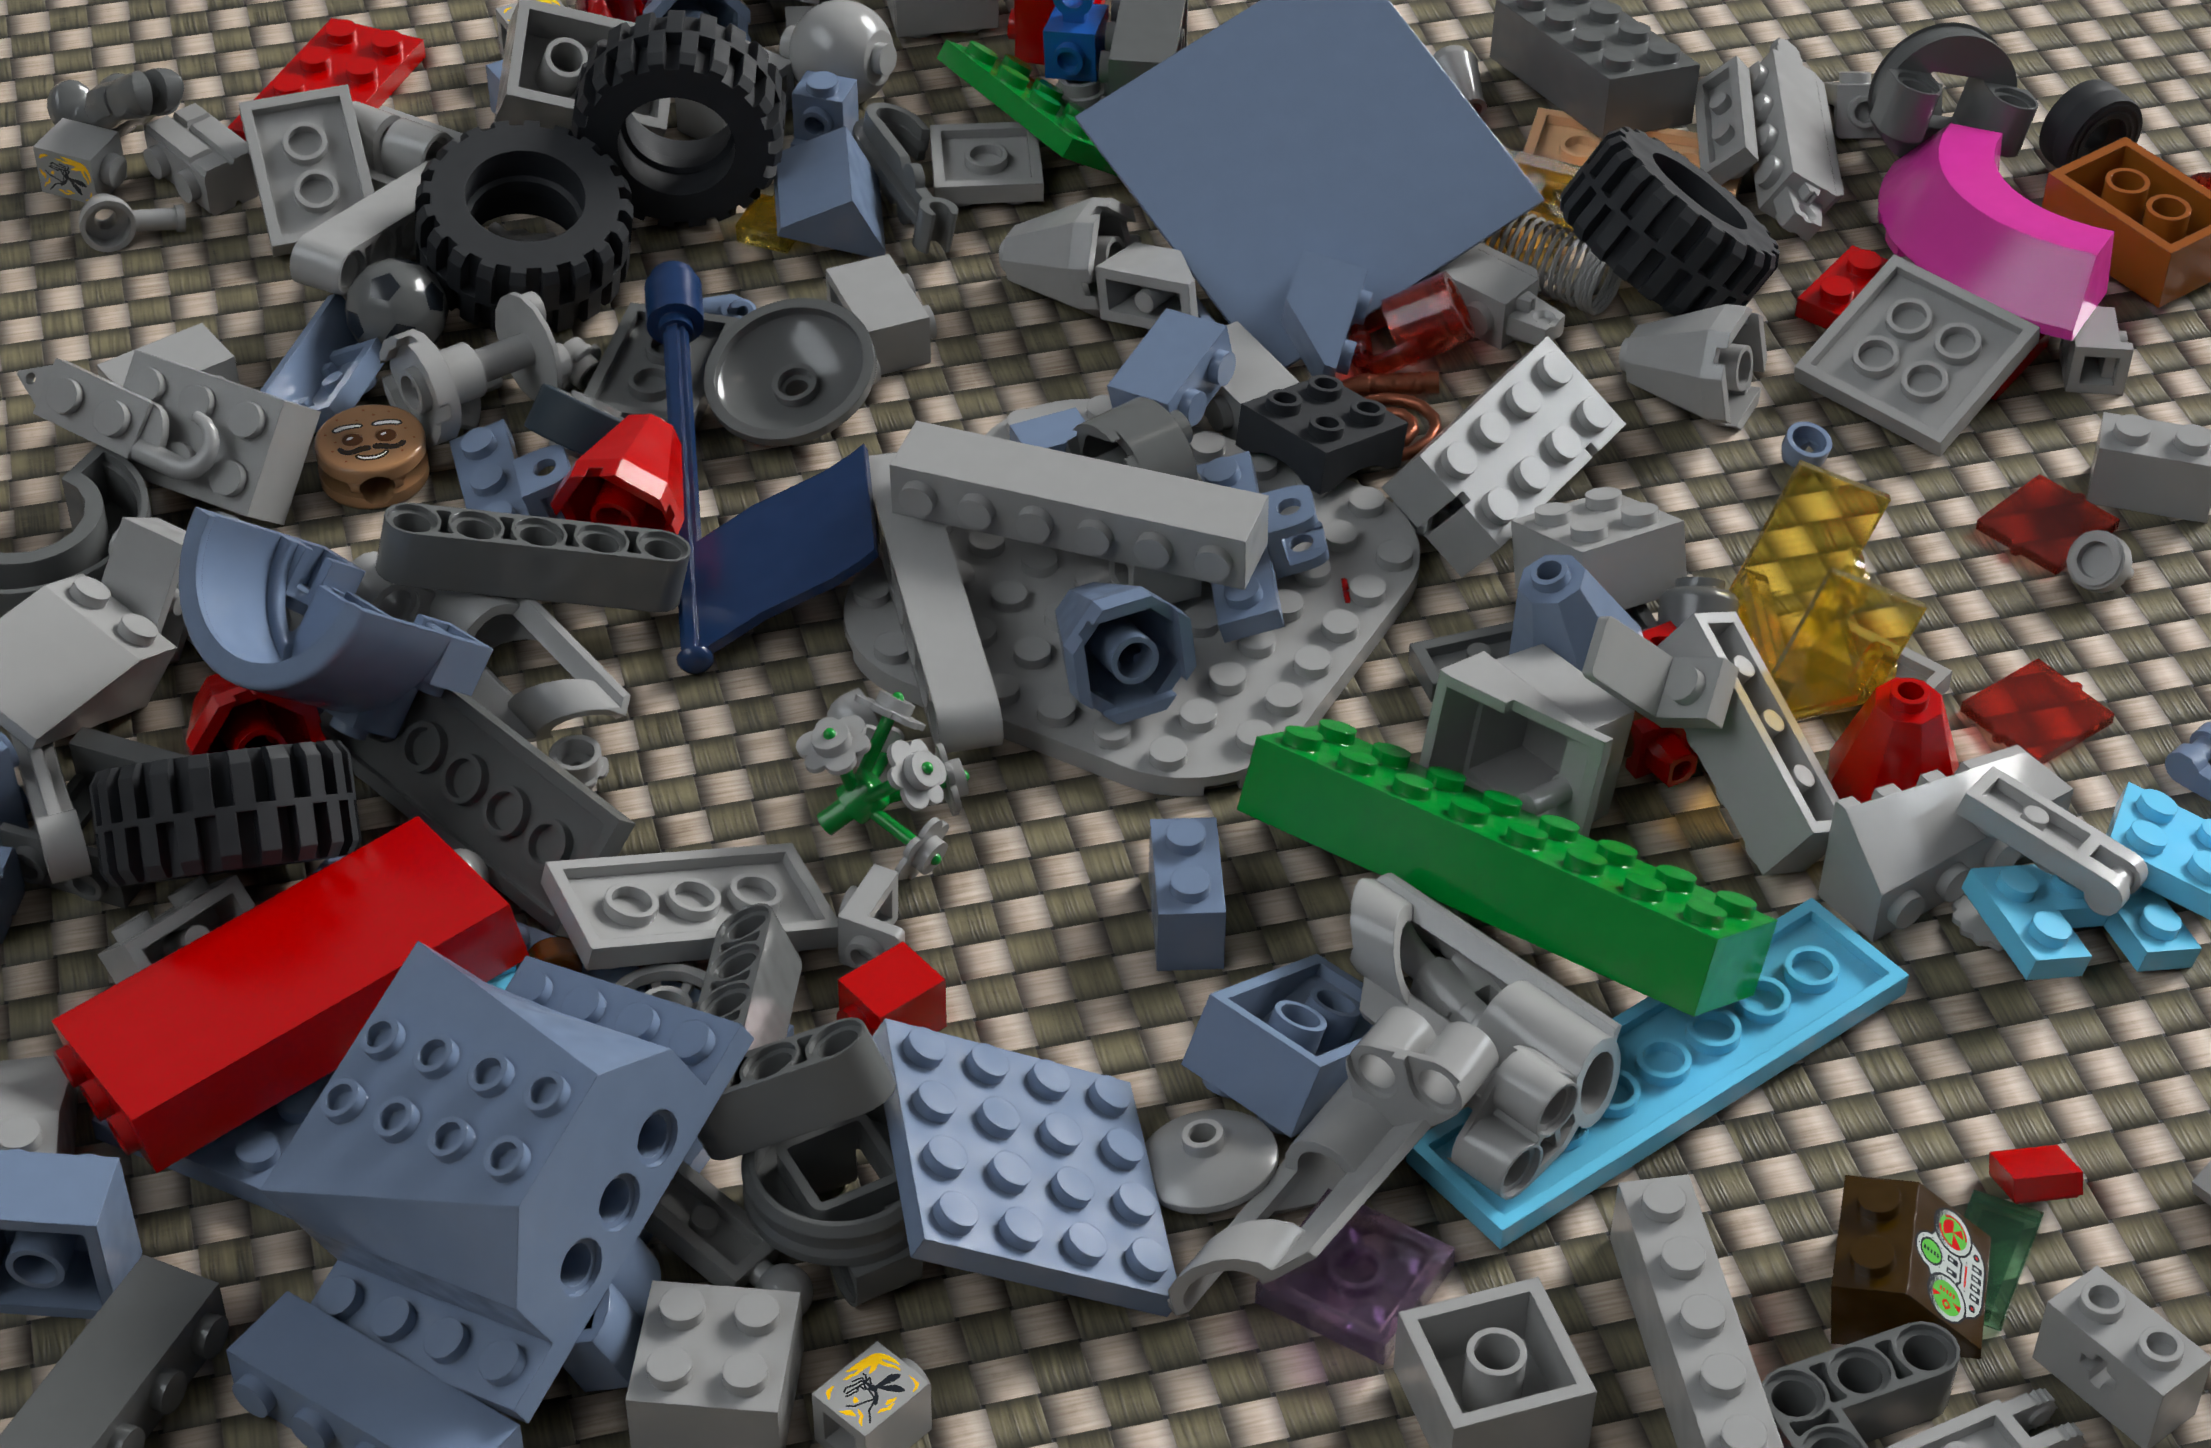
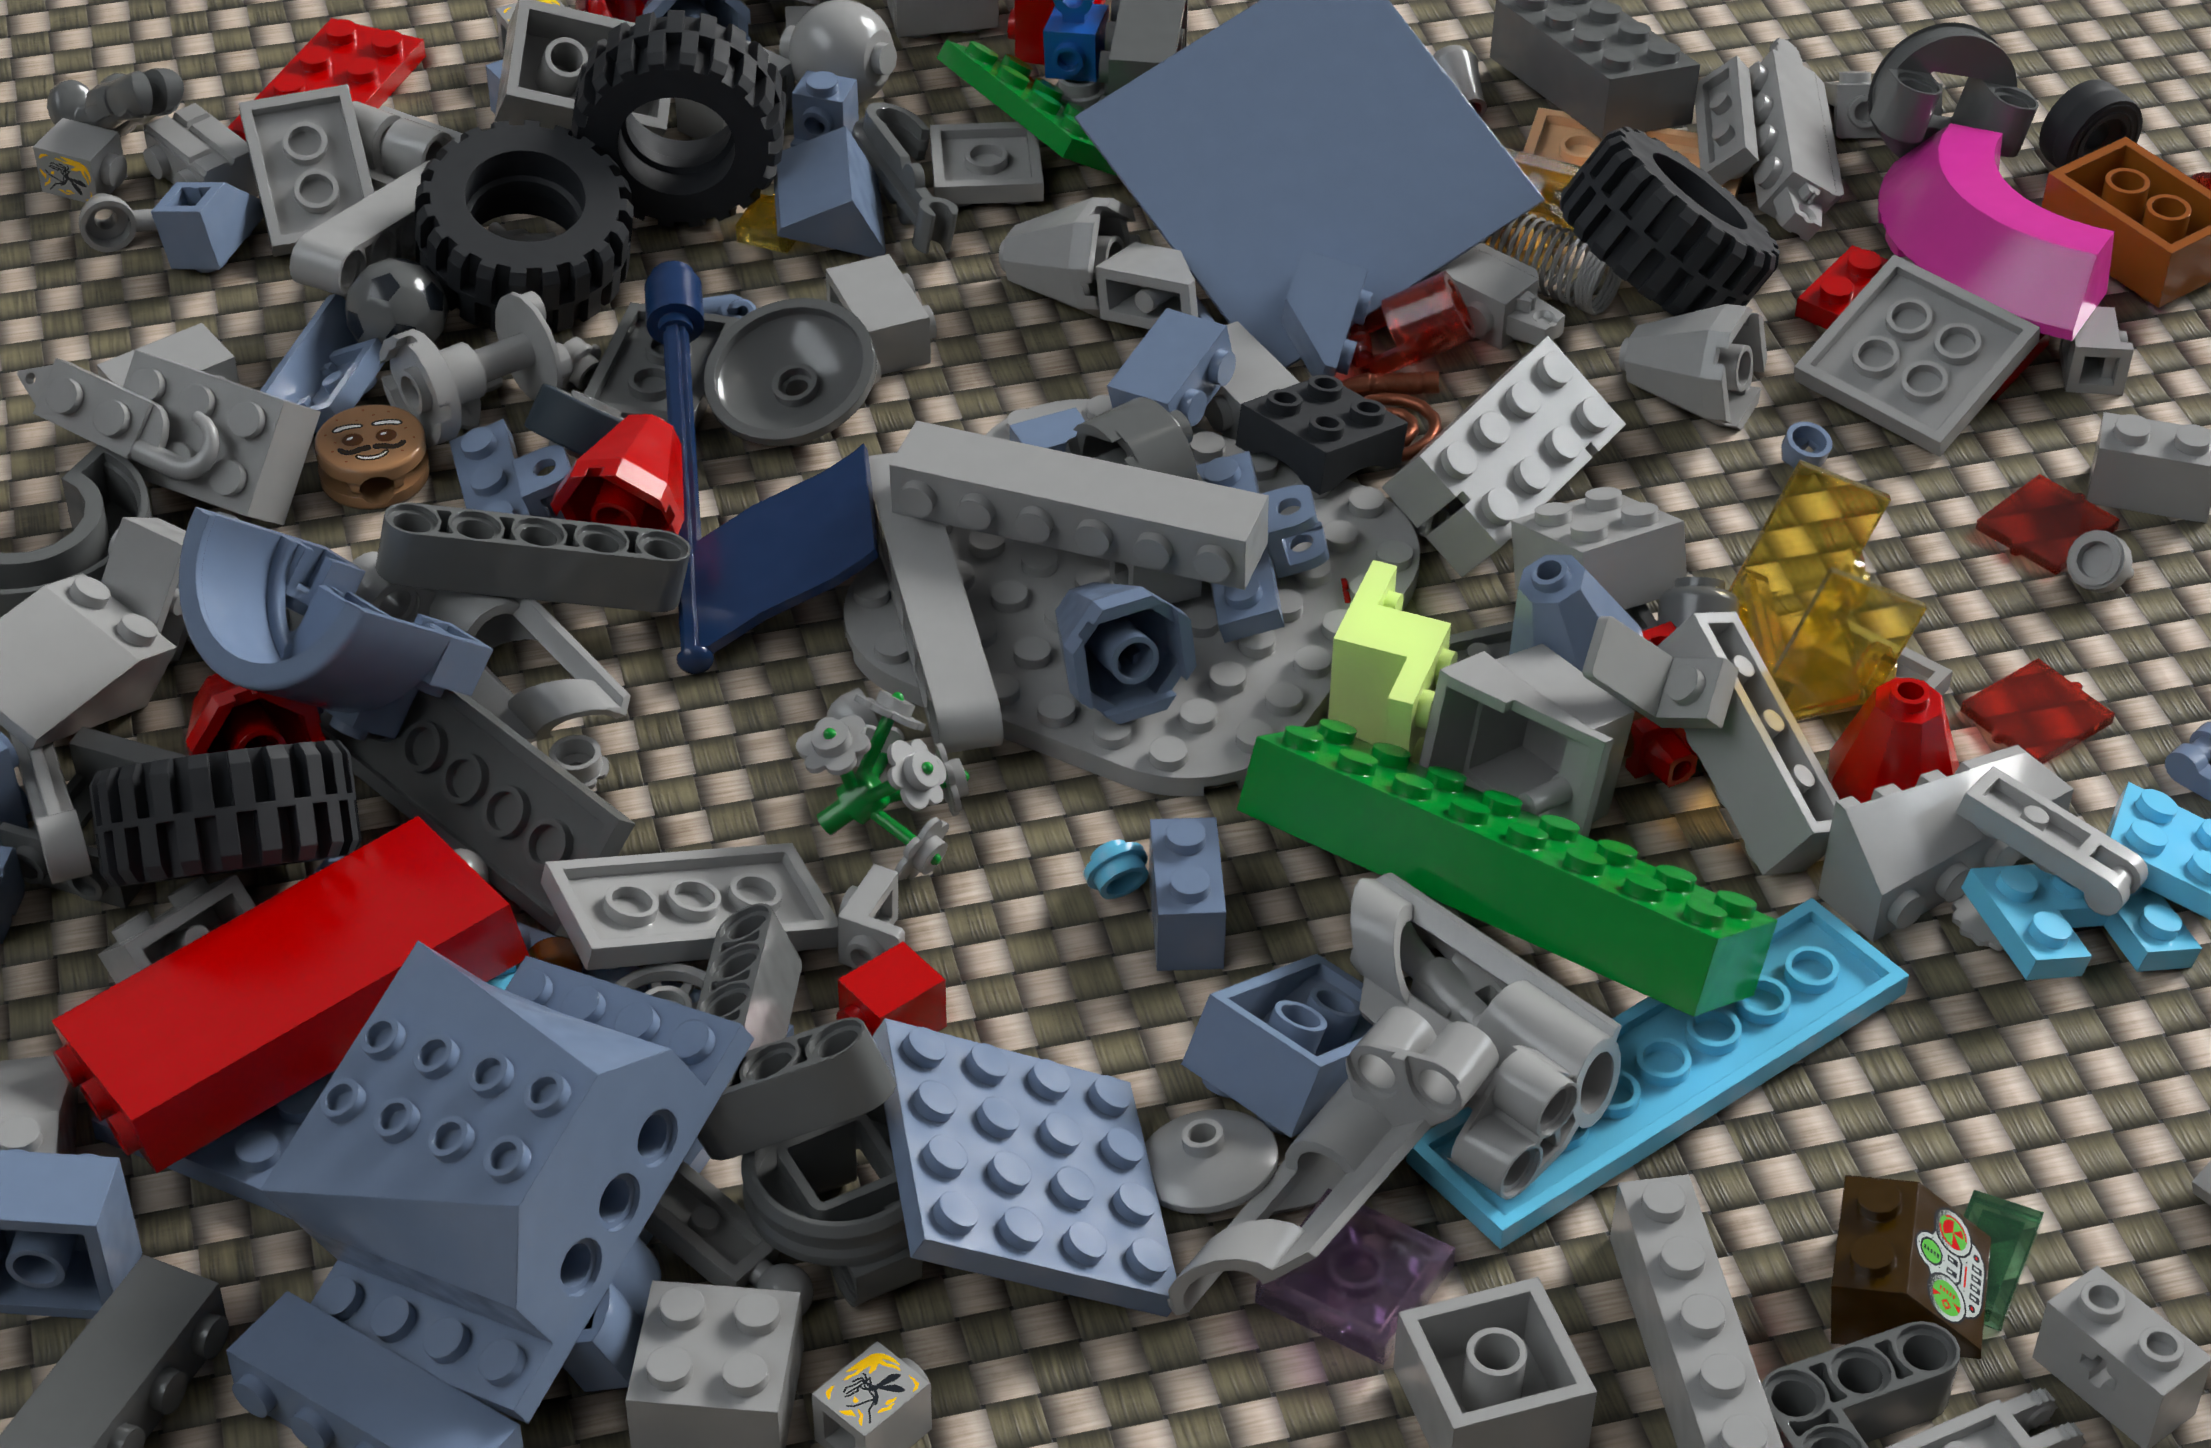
(204, 223): none -> sand blue slope
(1117, 868): none -> medium azure plate
(1387, 665): none -> yellowish green bracket
(2036, 1174): red tile -> none

